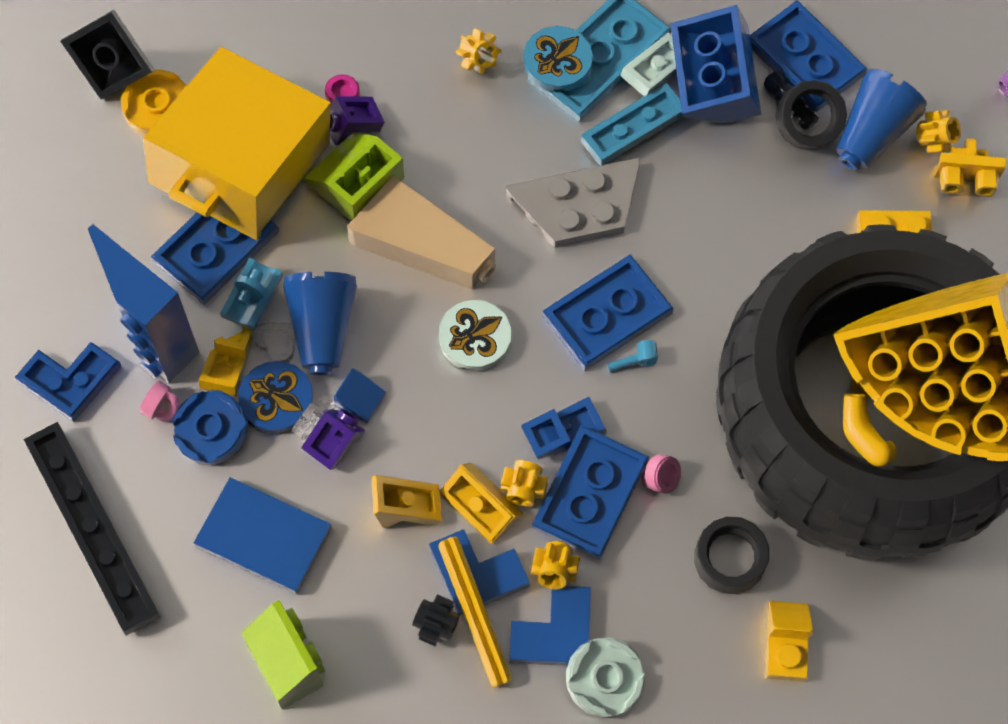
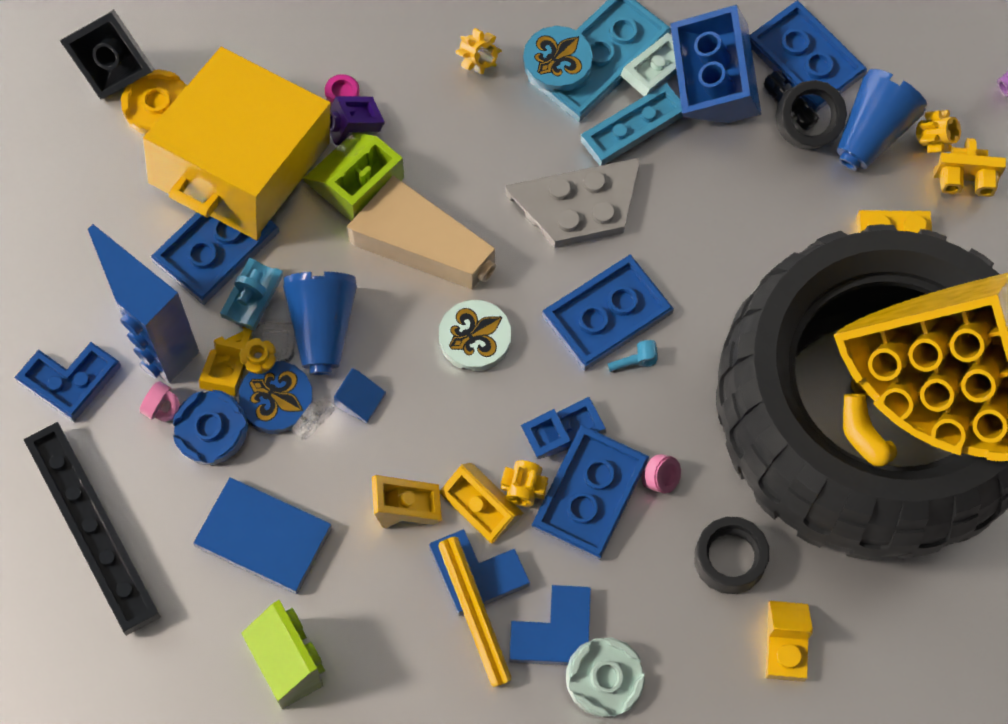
(261, 364): none -> yellow plate
(333, 437): dark purple bracket -> none
(436, 620): black gear -> none
(555, 565): yellow gear -> none

